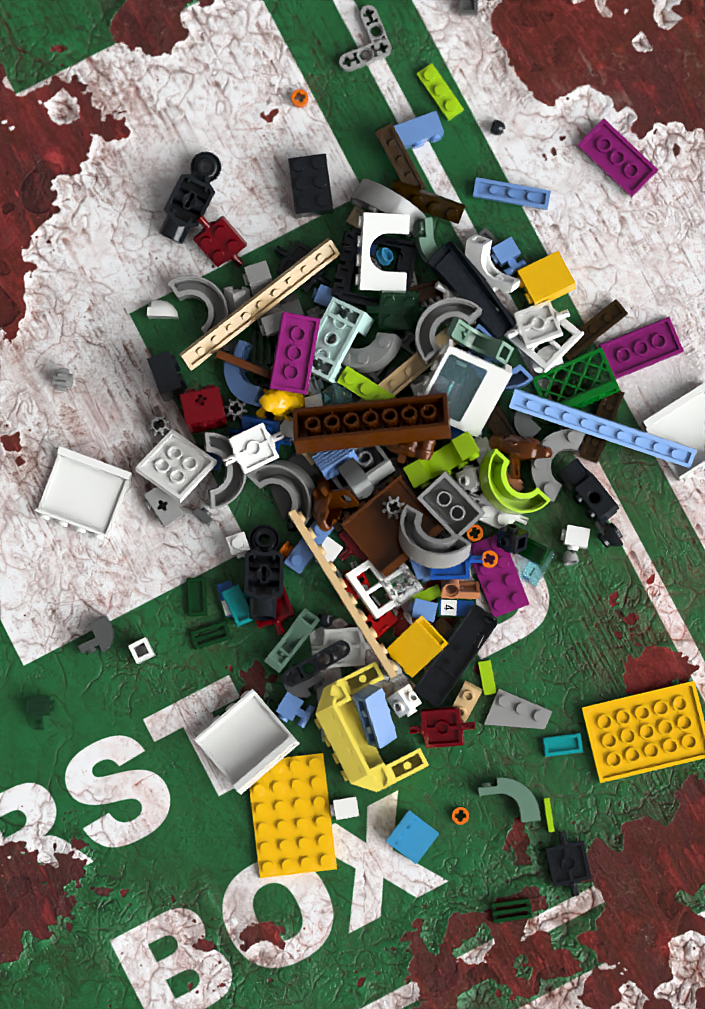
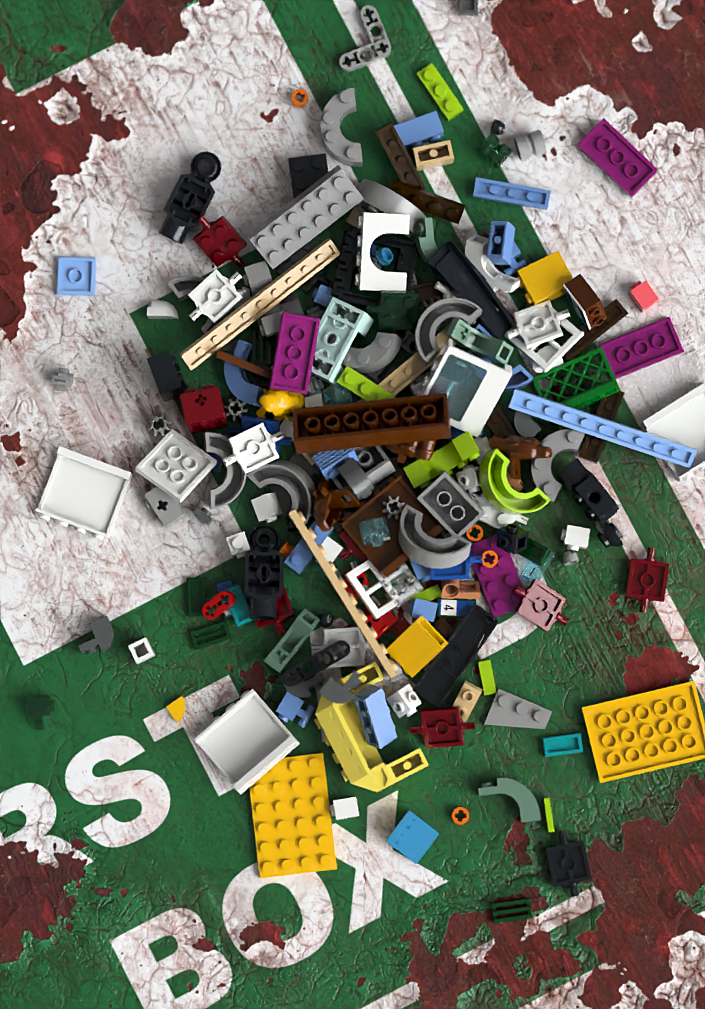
(76, 276): none -> light blue tile
(177, 708): none -> yellow tile
(215, 296): none -> white plate
(215, 601): none -> red beam
(267, 507): none -> white brick
(305, 217): none -> light grey brick
(333, 140): none -> light grey brick
(341, 694): none -> dark grey brick
(374, 532): none -> clear light blue brick
(433, 155): none -> tan brick
(494, 151): none -> clear green wheel
(501, 242): none -> medium blue brick
(532, 144): none -> light grey wheel
(540, 605): none -> plate
(585, 301): none -> reddish brown piece
(643, 295): none -> coral brick
(647, 580): none -> dark red plate

